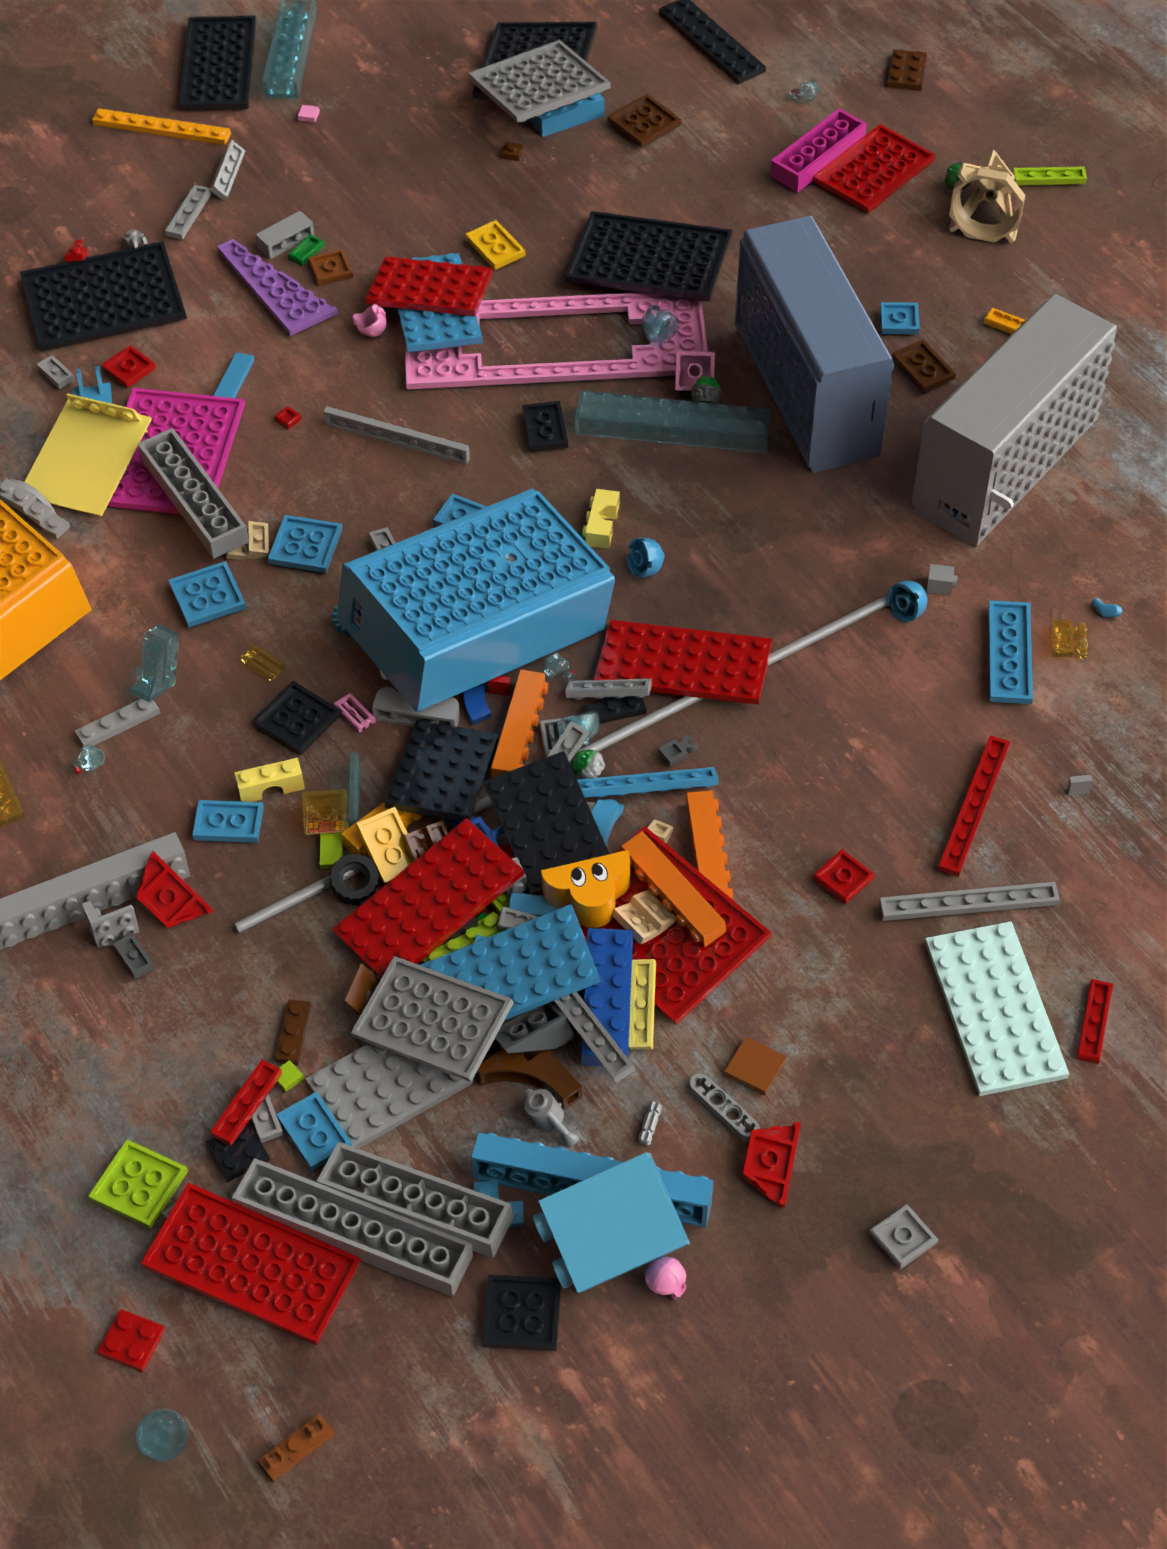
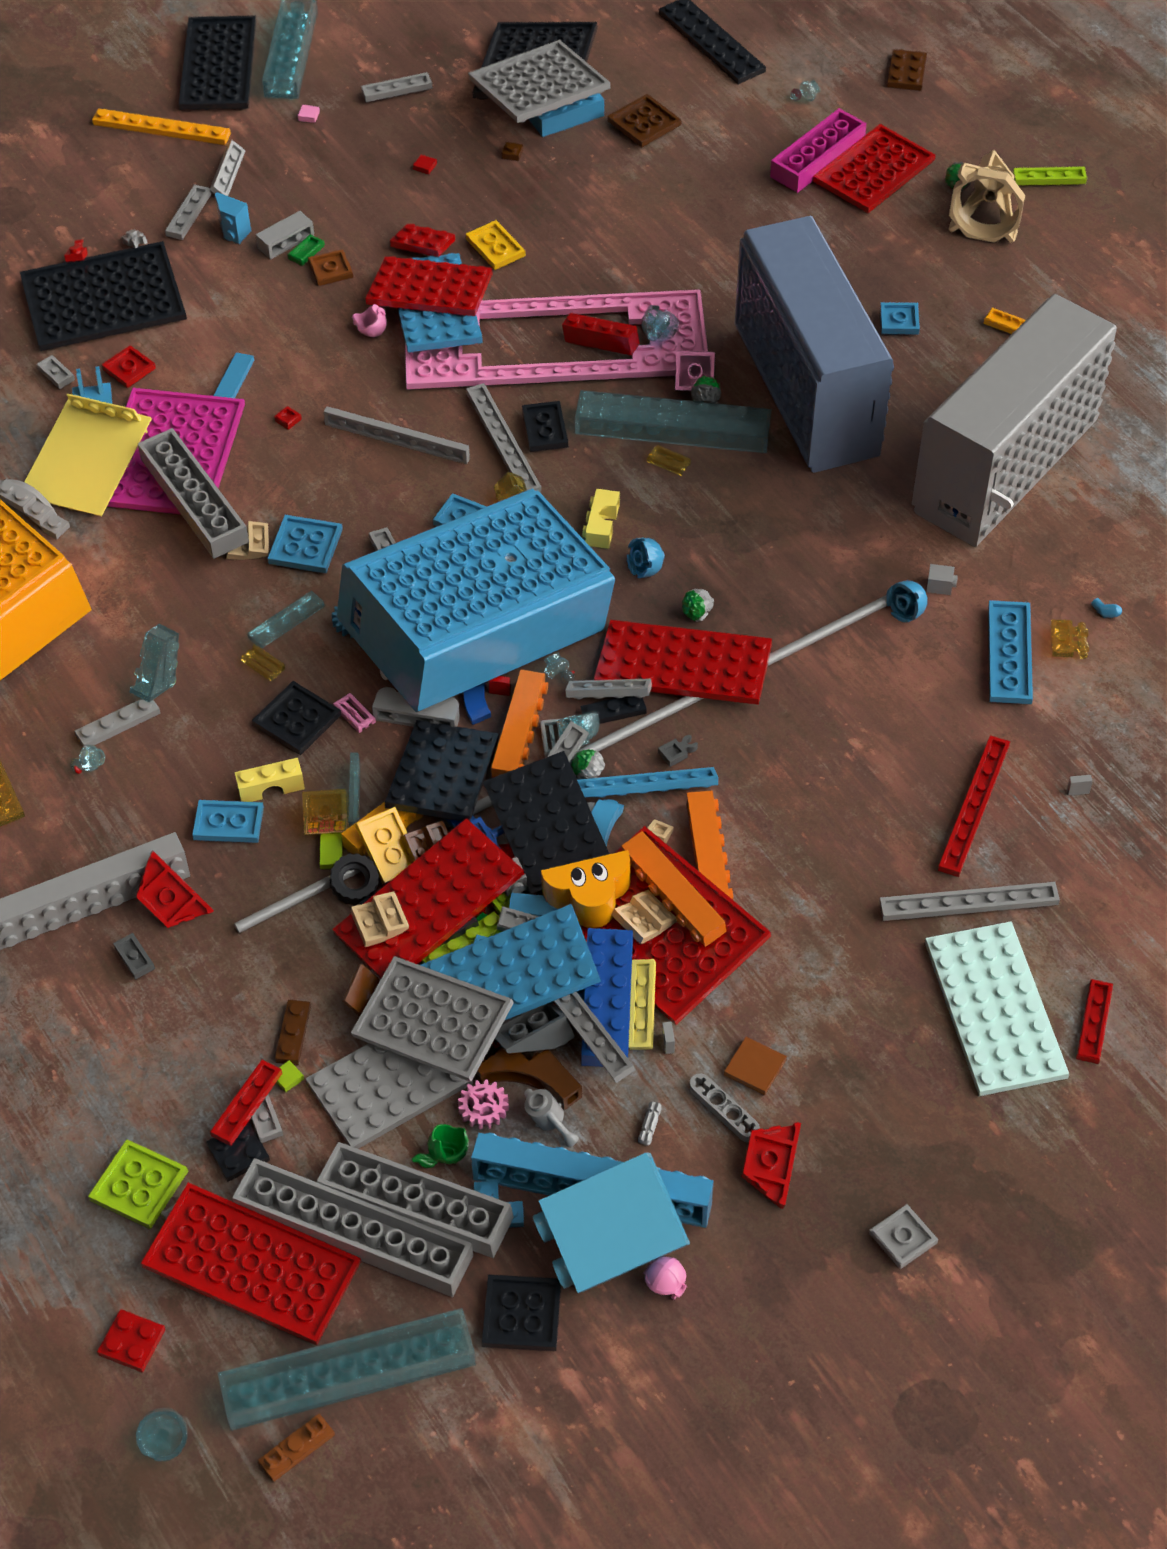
(112, 926): light grey bracket -> none
(207, 594): dark azure plate -> none
(233, 218): none -> dark azure slope
(279, 293): medium lavender wing -> none
(286, 619): none -> clear light blue tile
(312, 1130): dark azure plate -> none
(346, 1369): none -> clear light blue brick
(379, 919): none -> tan slope
(396, 87): none -> light grey plate
(422, 240): none -> red plate
(425, 164): none -> red tile
(444, 1145): none -> green hair
(483, 1104): none -> bright pink gear
(501, 435): none -> light grey plate
(509, 486): none -> clear yellow brick
(600, 334): none -> red brick
(649, 256): black plate -> none
(668, 462): none -> clear yellow tile
(668, 1037): none -> light grey tile
(697, 604): none -> green piece
(843, 876): red plate -> none
(923, 366): reddish brown plate -> none

